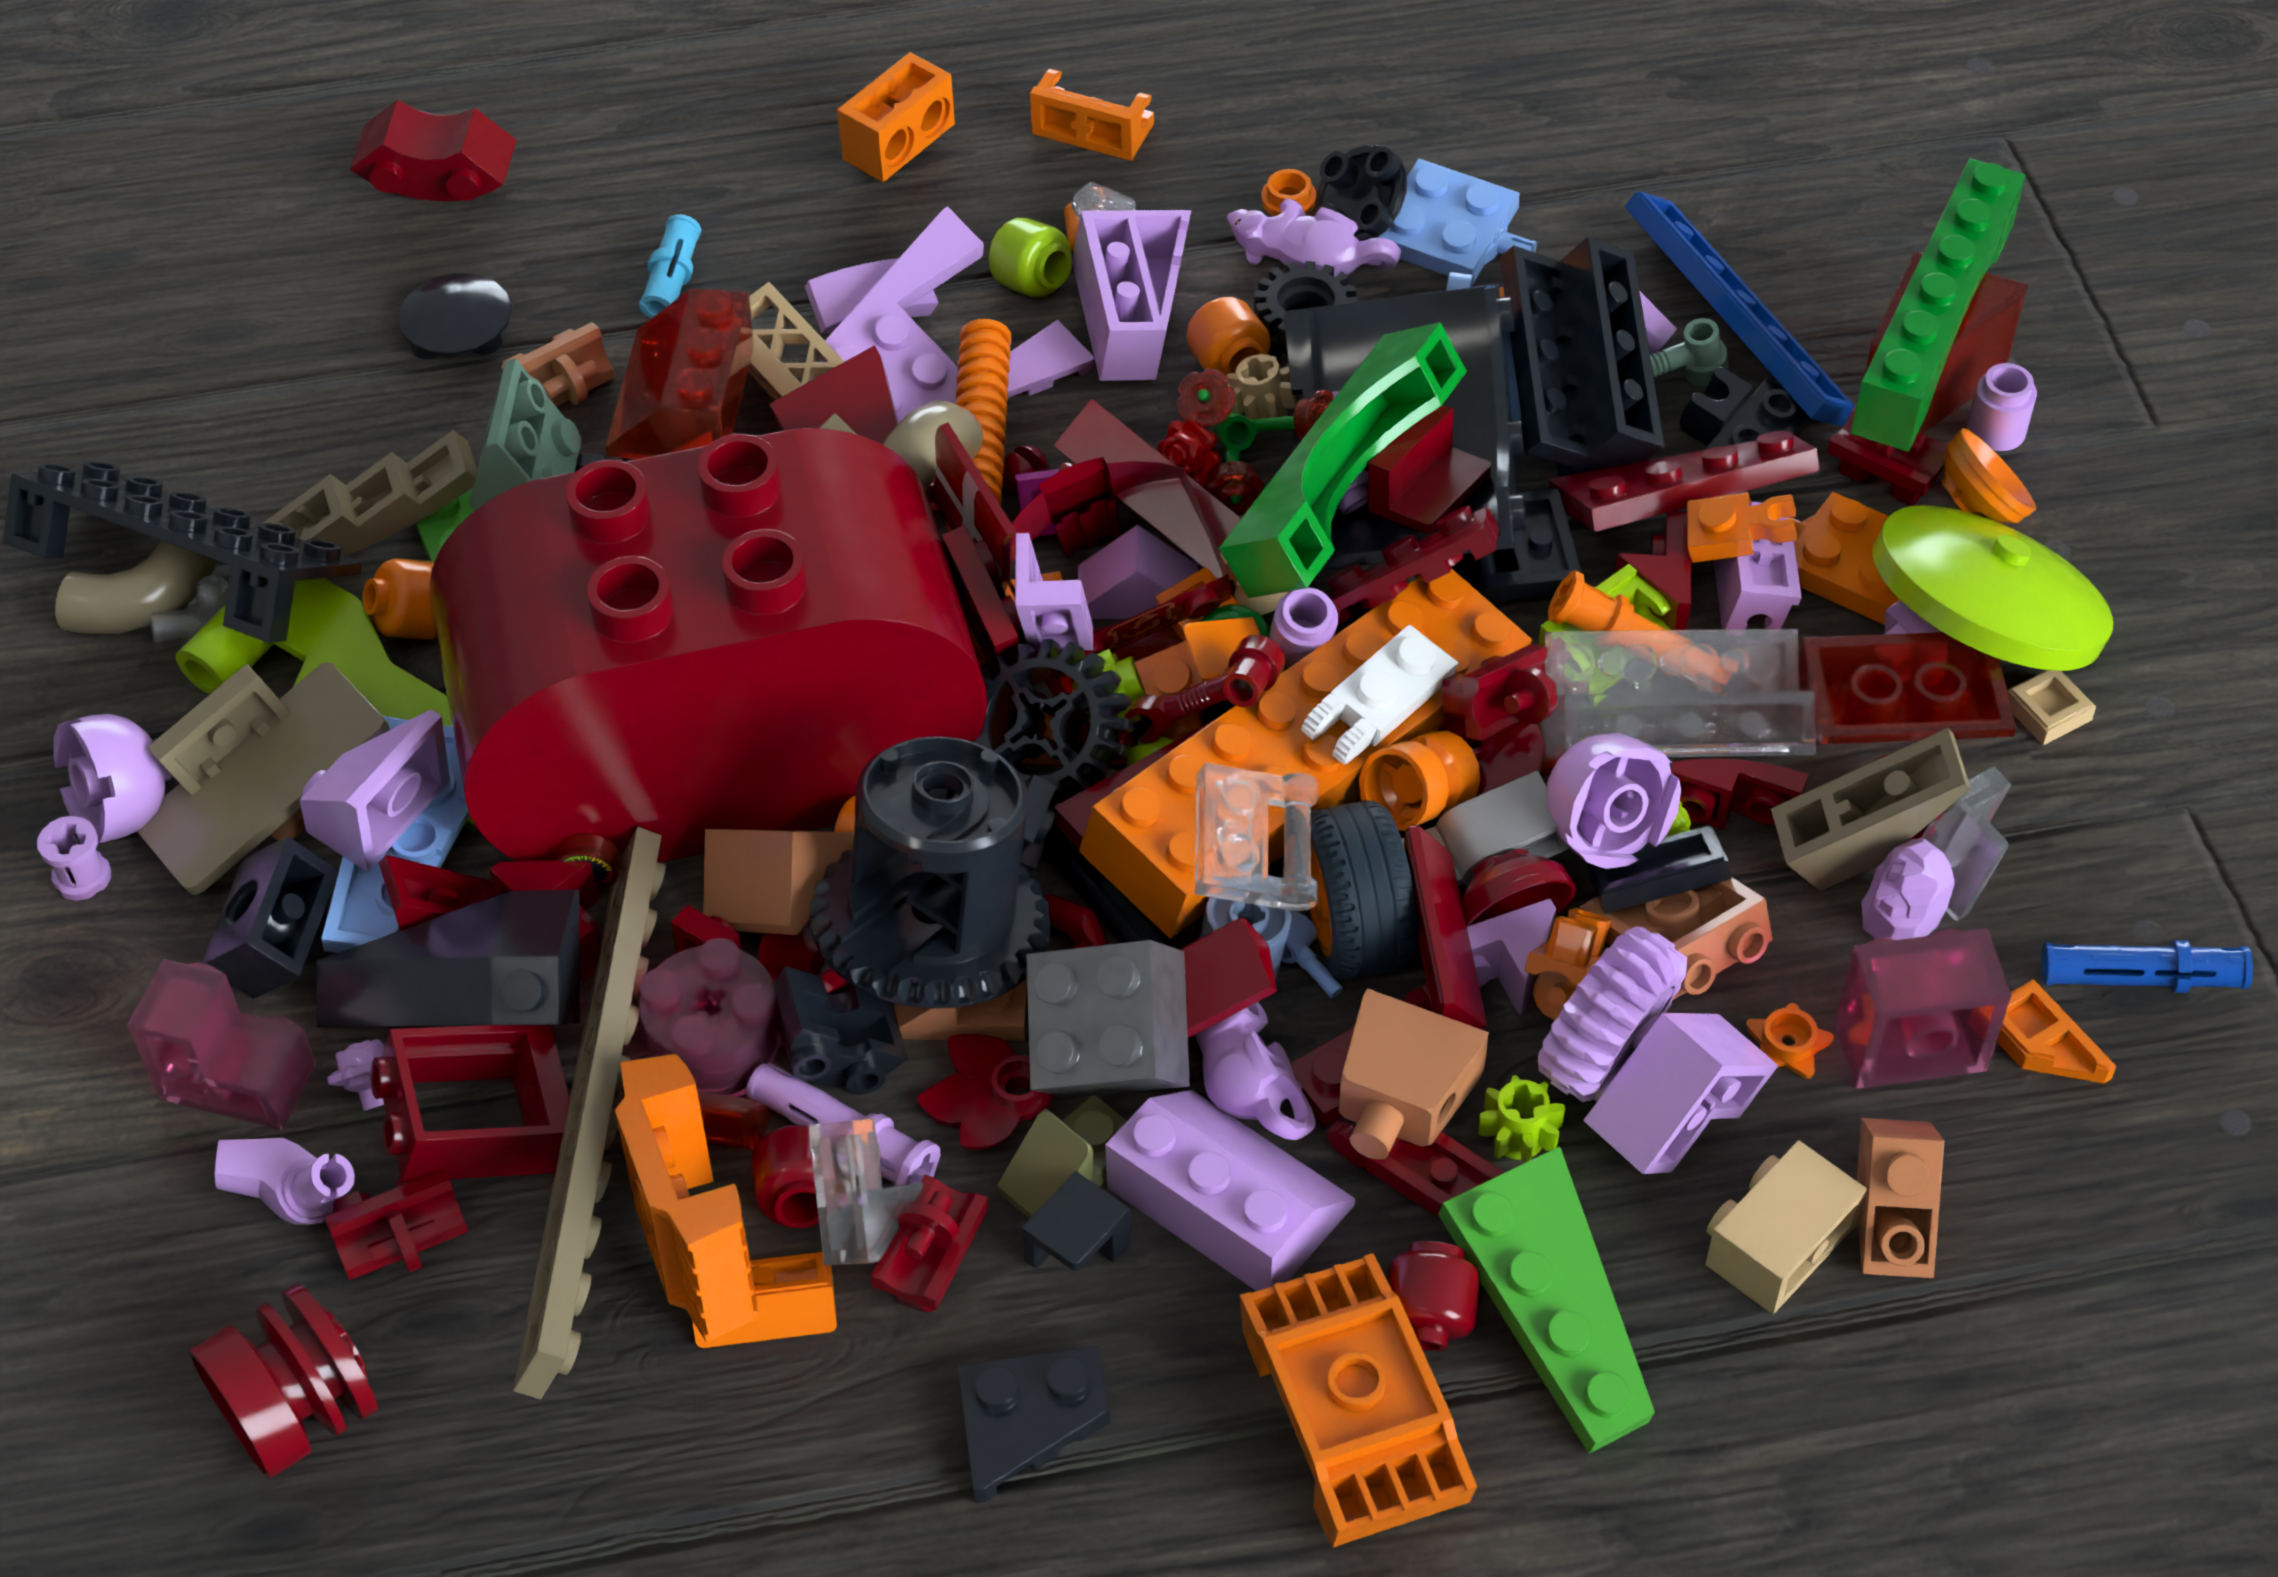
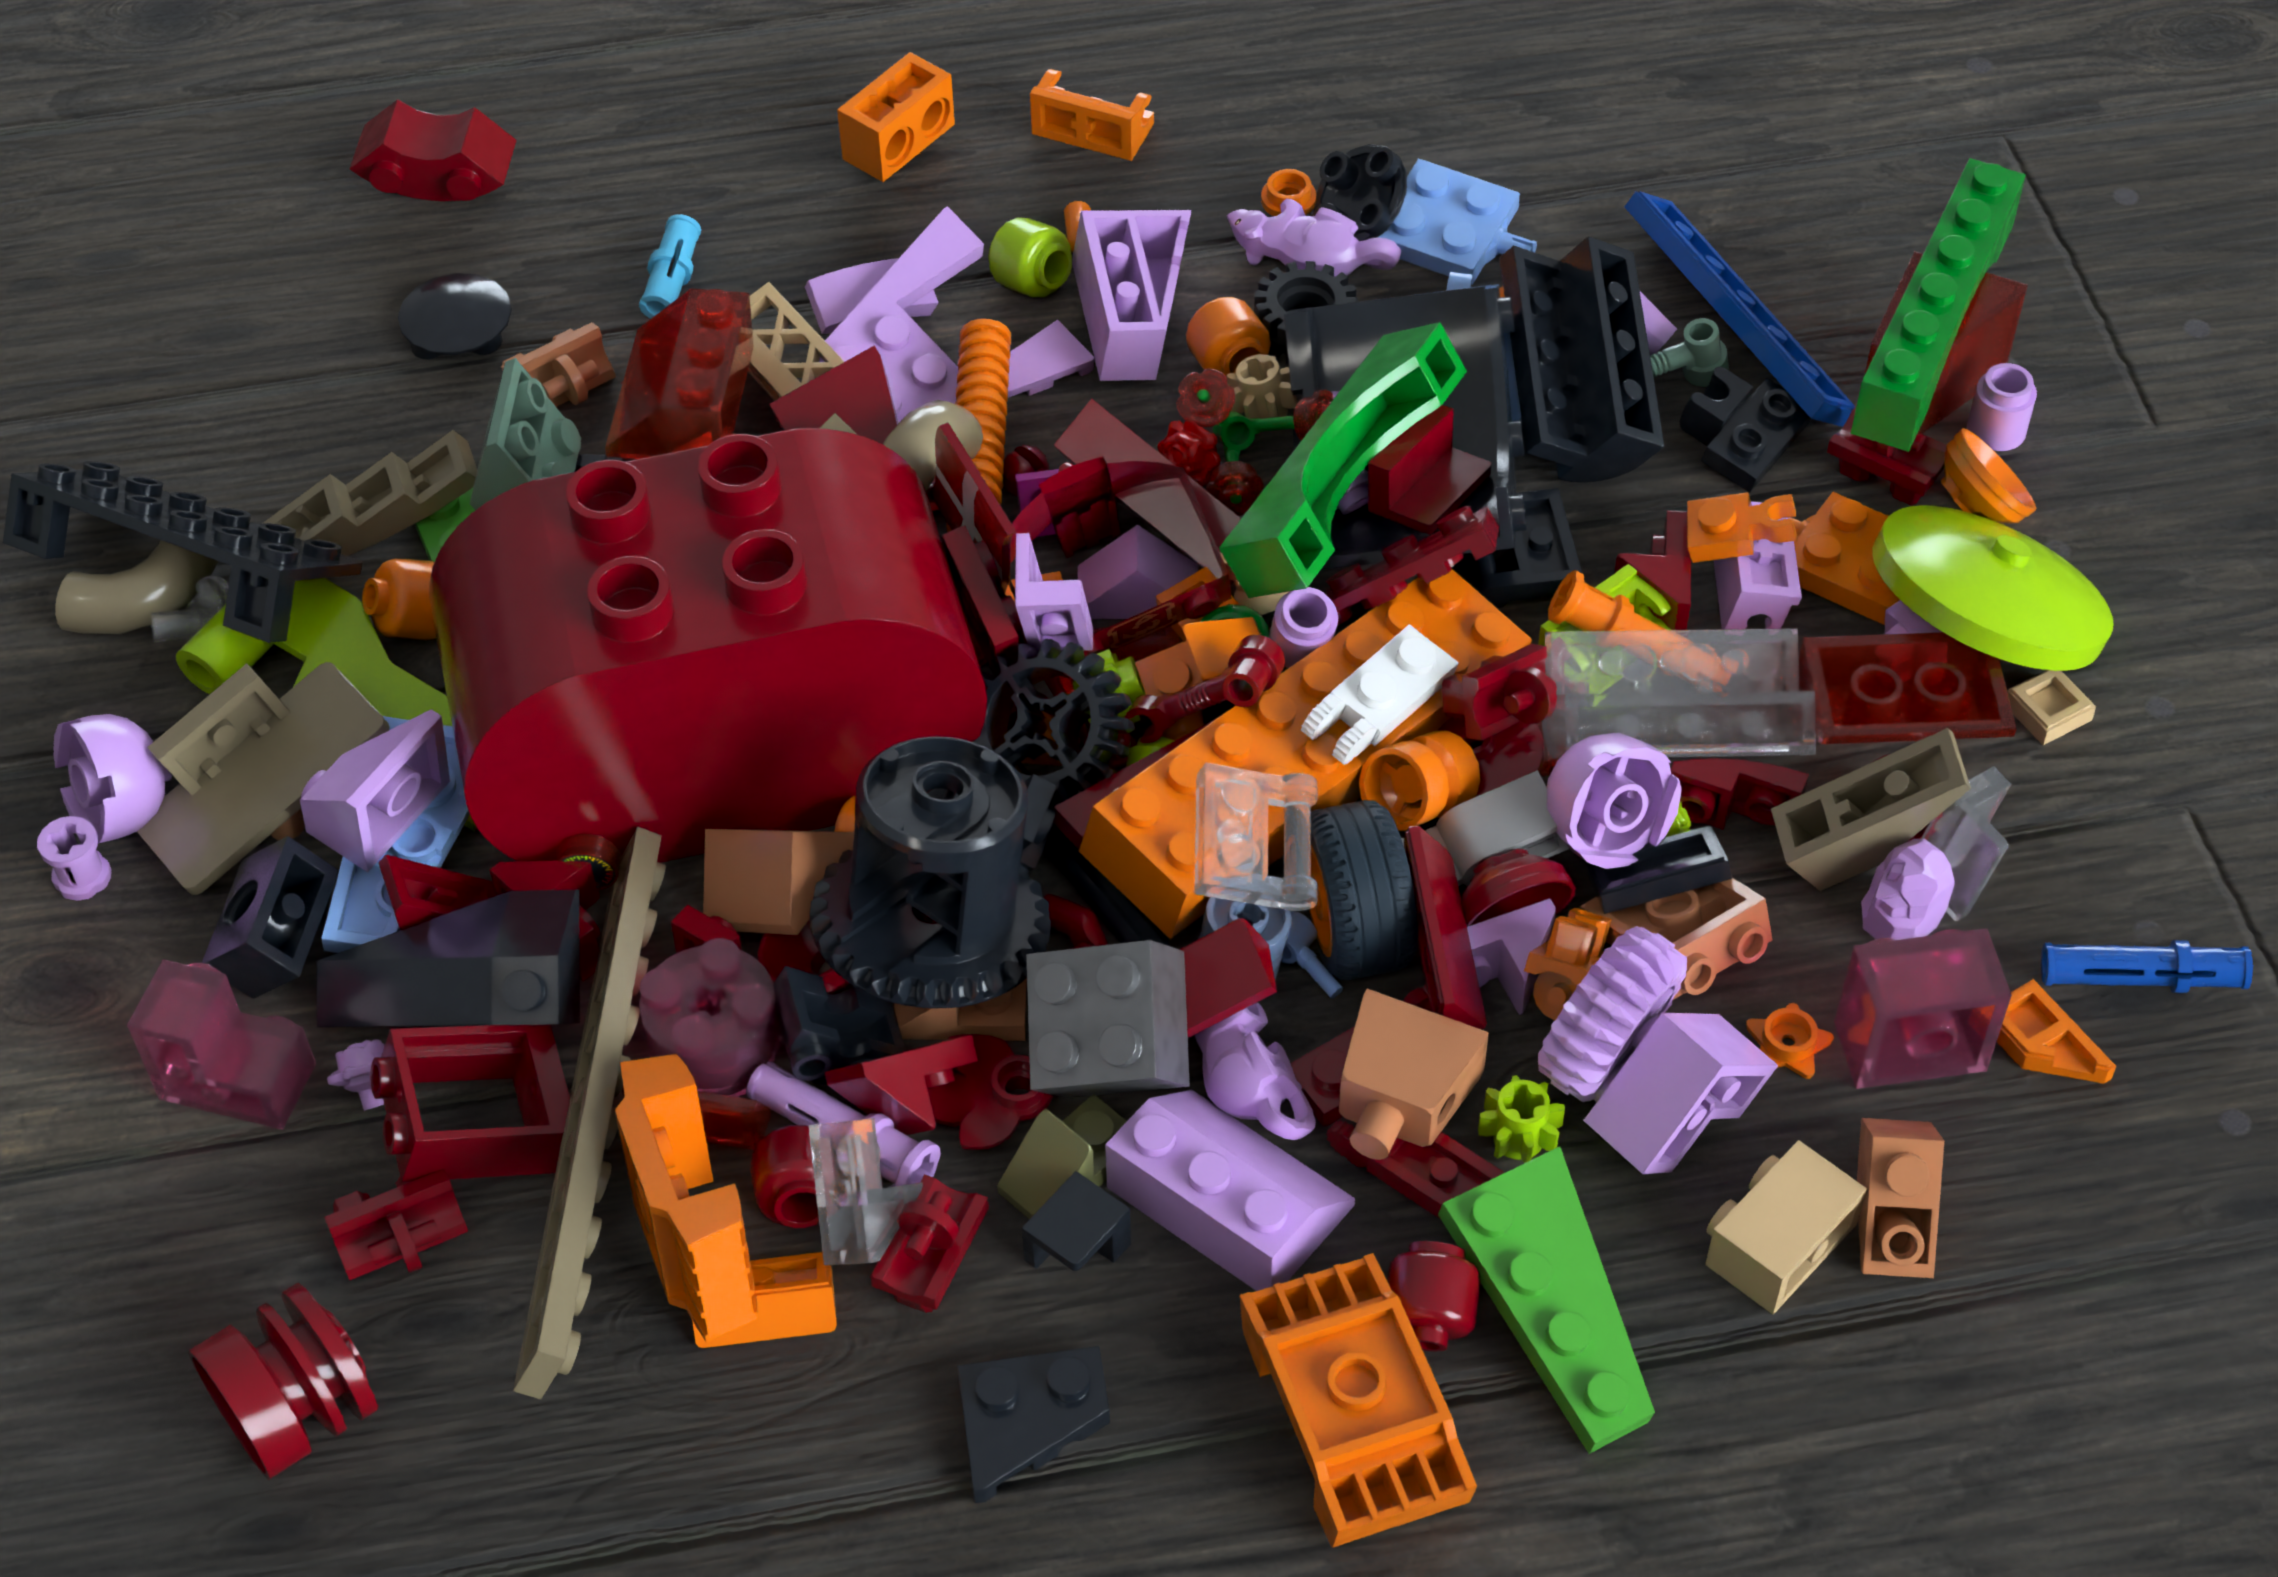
(283, 1177): lavender arm -> none
(900, 1081): none -> dark red slope
(1100, 198): clear arm -> none
(1665, 484): dark red wing -> none

